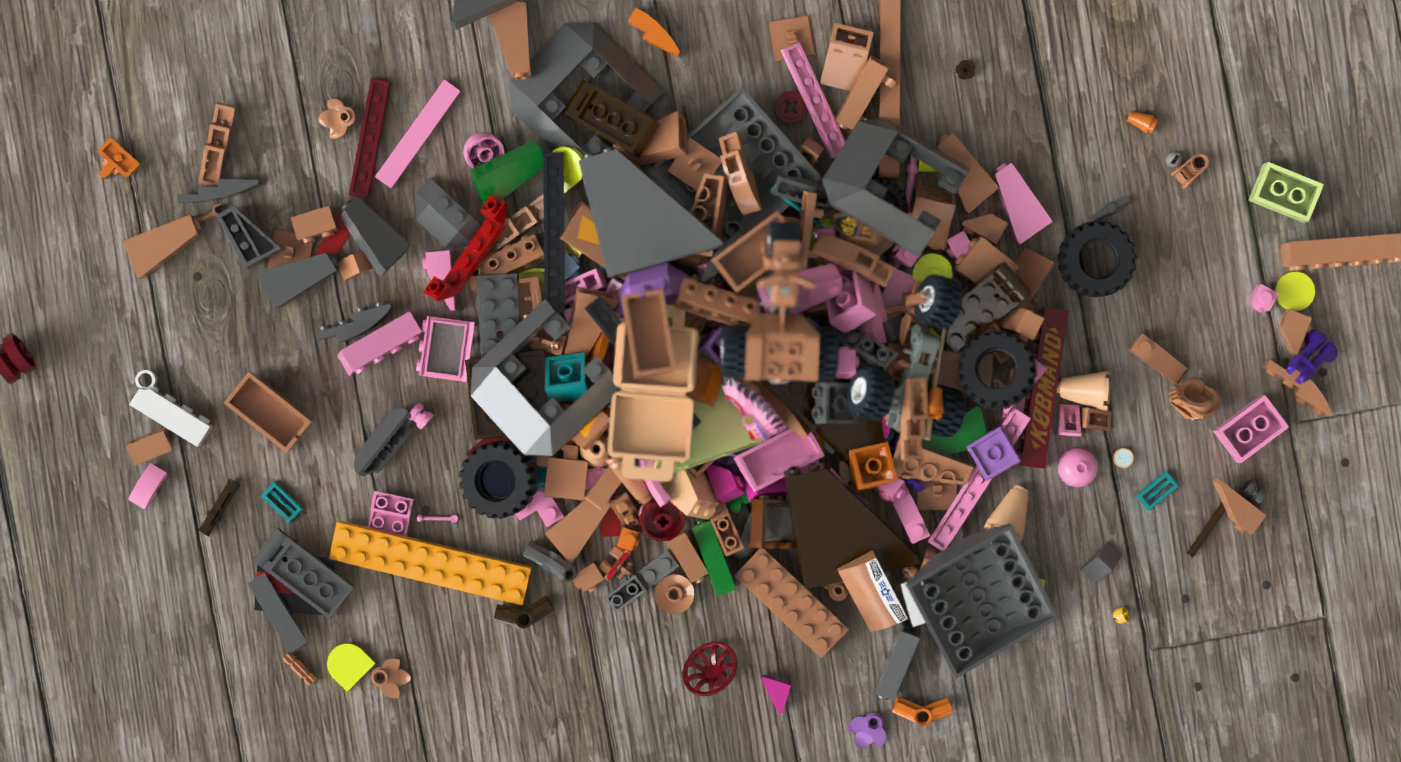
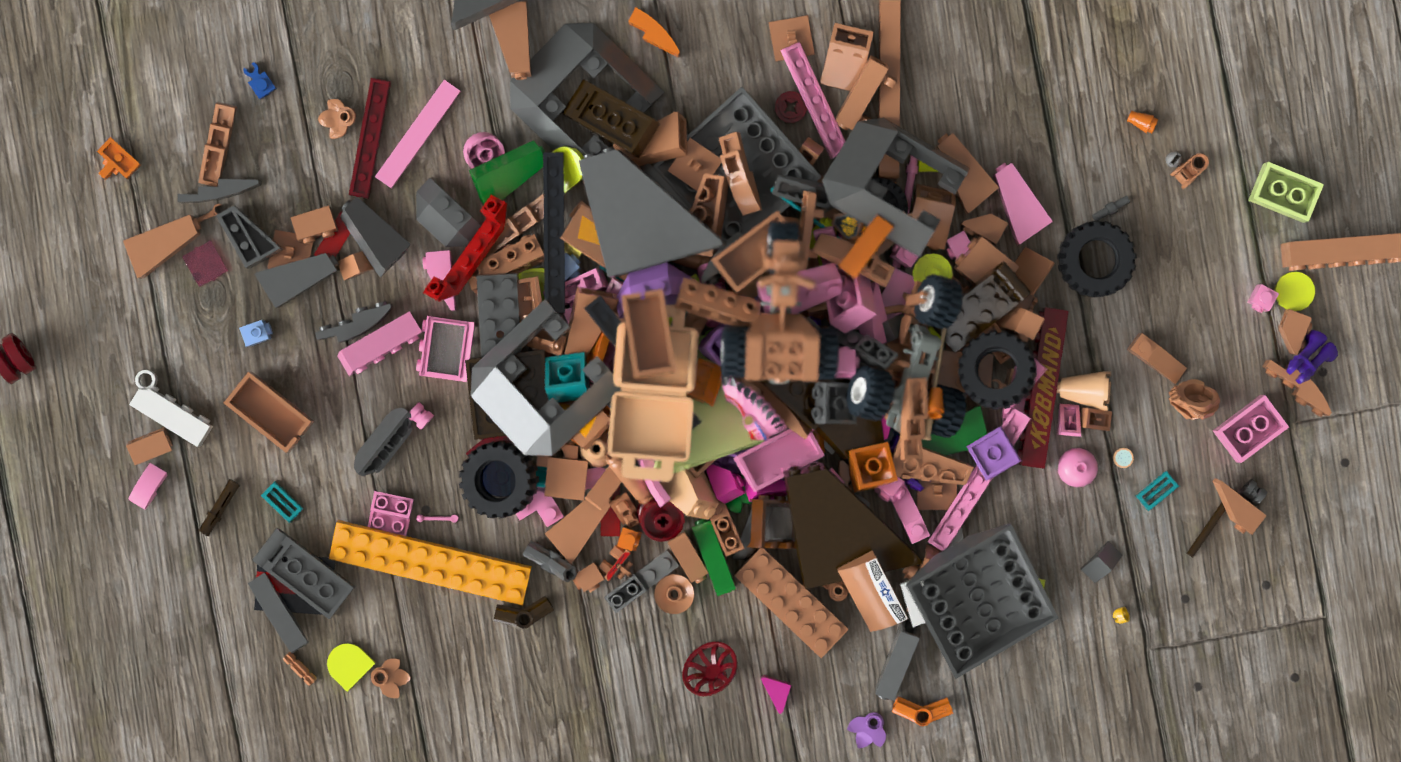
(205, 263): none -> clear pink piece
(256, 333): none -> light blue brick
(261, 82): none -> blue plate
(866, 246): none -> orange slope
(970, 70): dark brown plate -> none
(1011, 510): light nougat cone -> none

